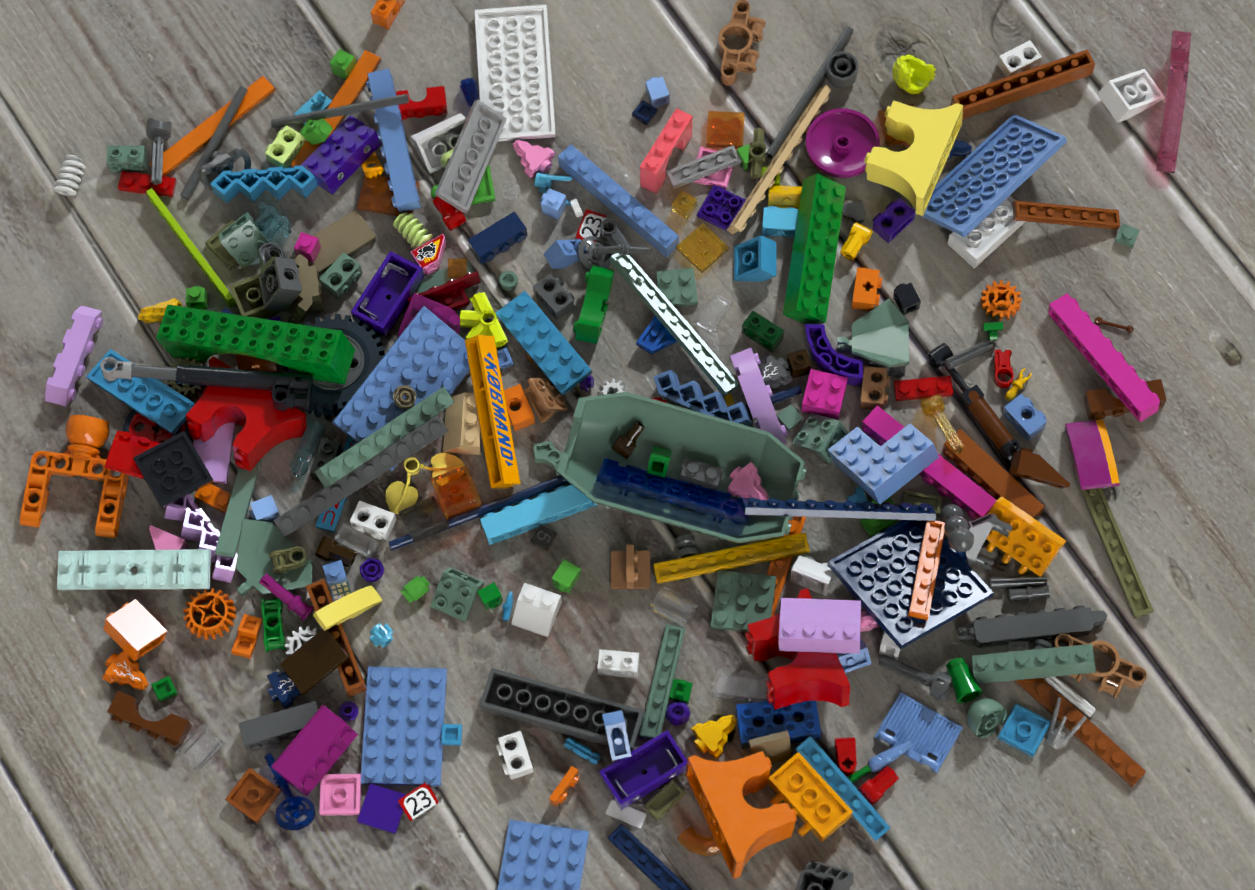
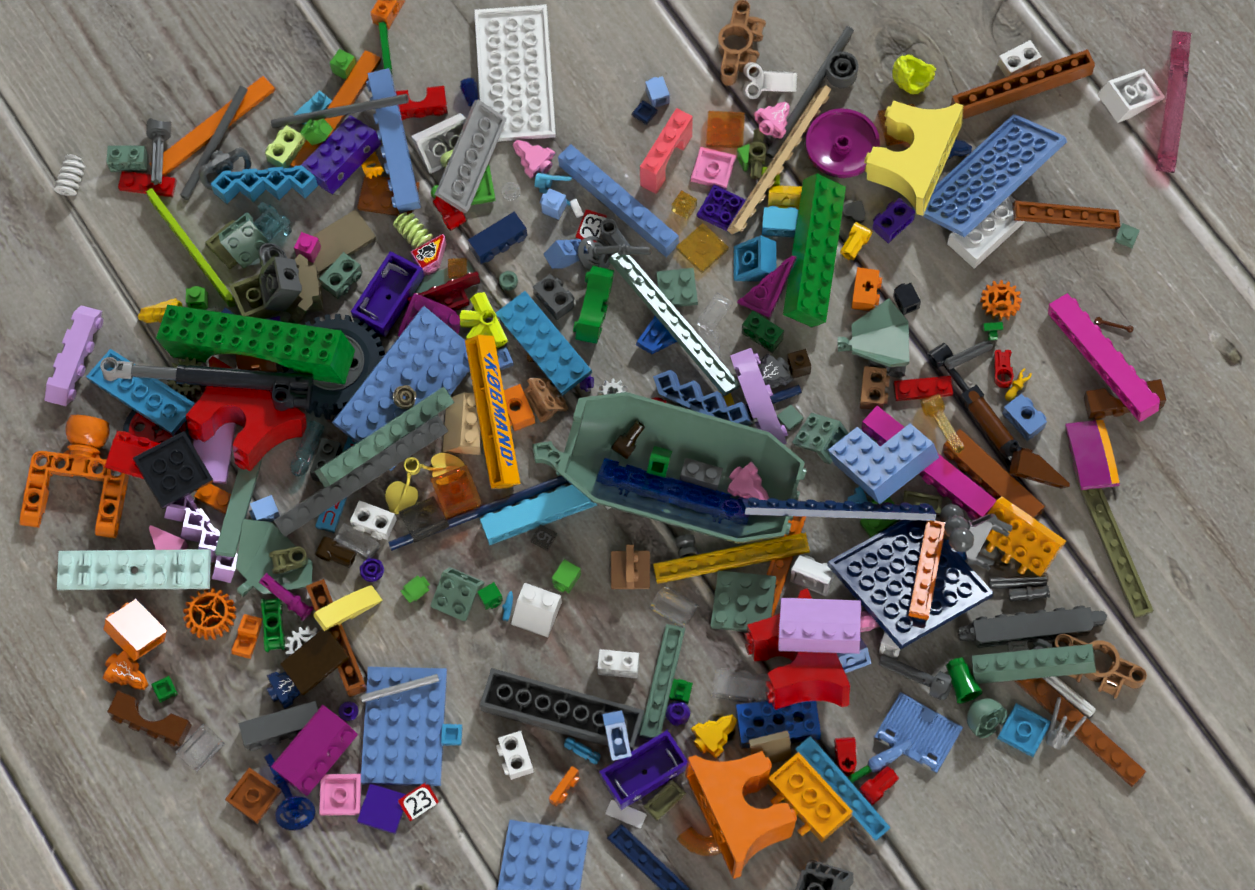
(337, 580): medium blue slope -> none
(381, 635): medium azure gear -> none
(385, 46): none -> green tile
(399, 688): none -> light grey bar
(703, 167): light grey tile -> none
(766, 294): none -> magenta wing
(768, 81): none -> white piece
(773, 119): none -> bright pink rock
(824, 394): dark pink brick -> none
(828, 359): dark purple brick -> none

